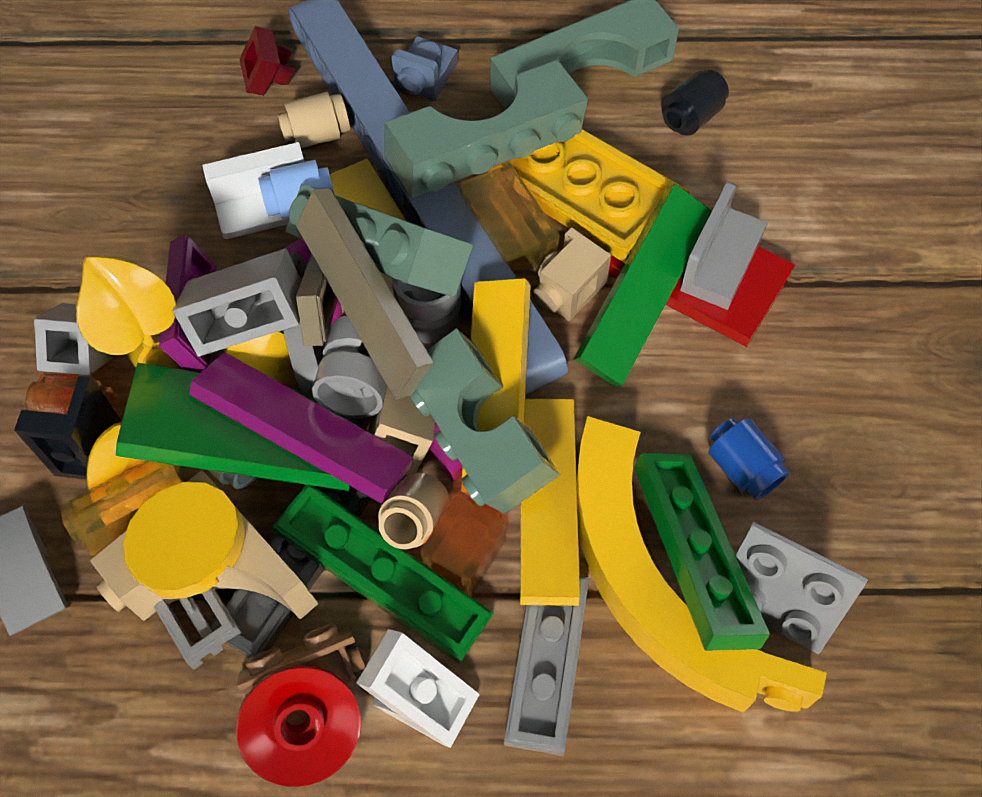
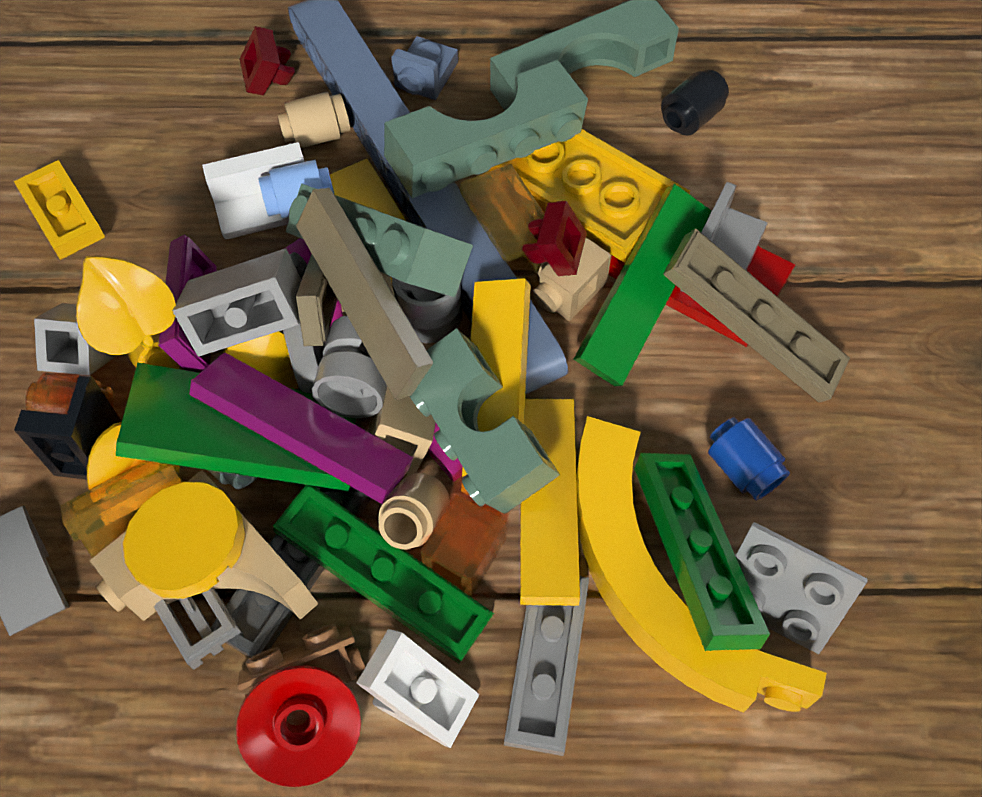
(59, 209): none -> yellow plate
(558, 239): none -> dark red tile
(756, 315): none -> dark tan tile

